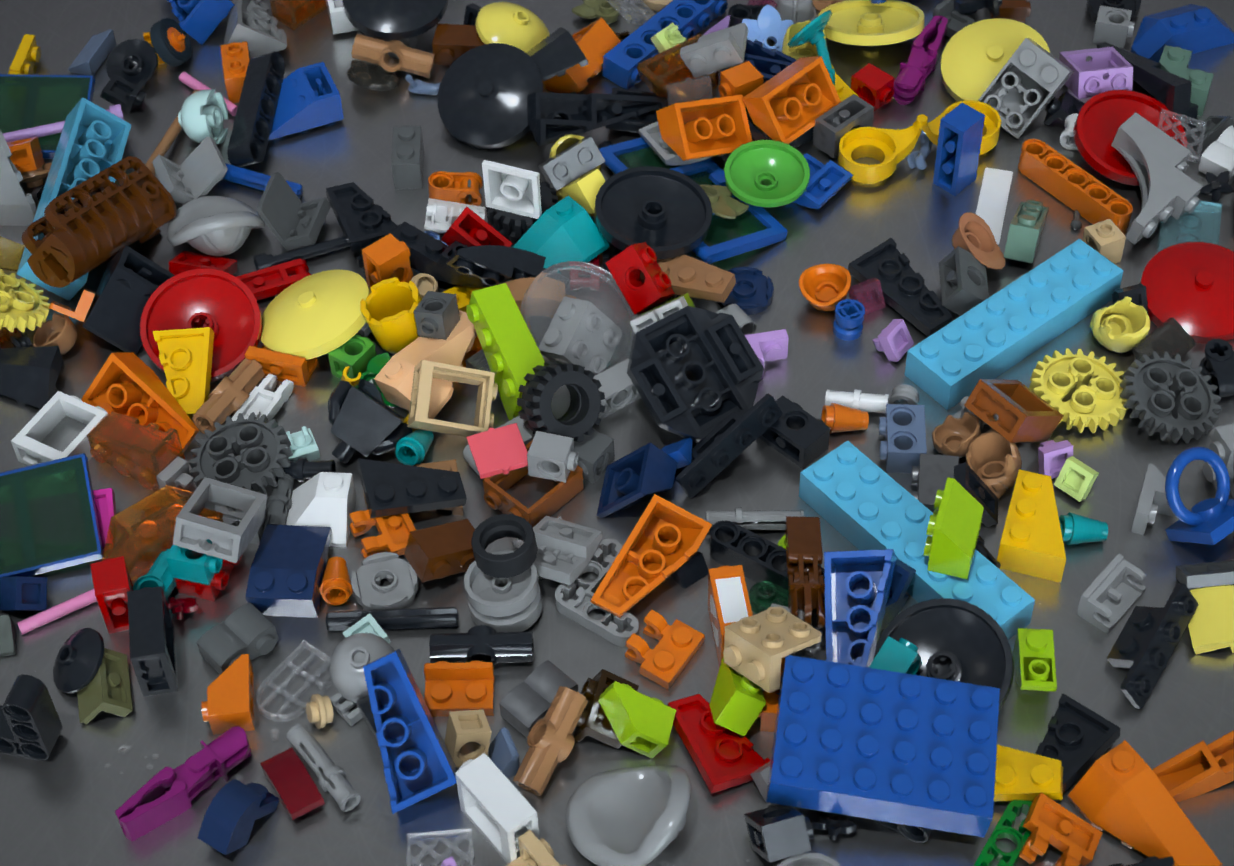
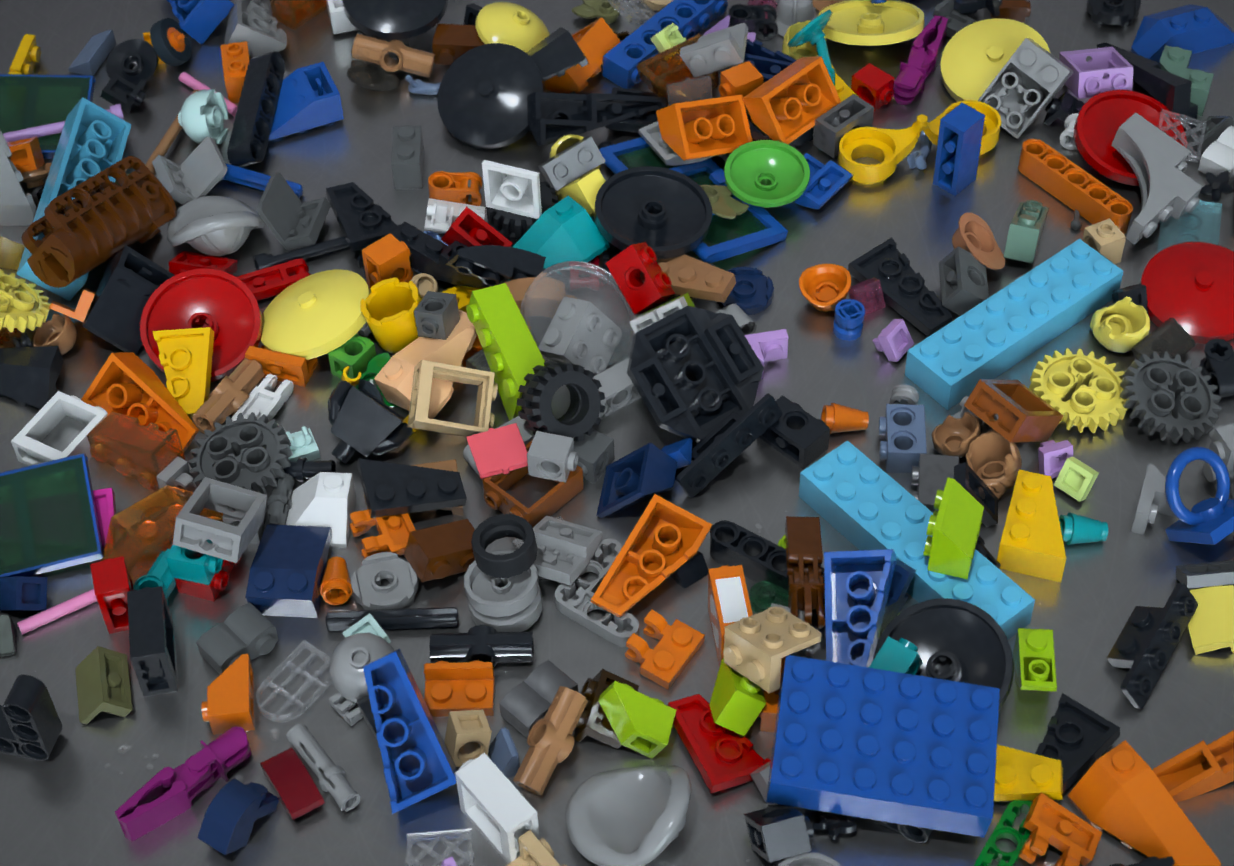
(78, 660): black dish -> none
(182, 605): dark red plant -> none
(319, 710): tan plate -> none
(413, 447): teal cone -> none
(754, 519): light grey pin -> none
(768, 27): light blue plate -> none
(857, 400): white pin -> none
(994, 199): white sticker -> none
(1111, 594): light grey hinge -> none
(1113, 26): light grey brick -> none

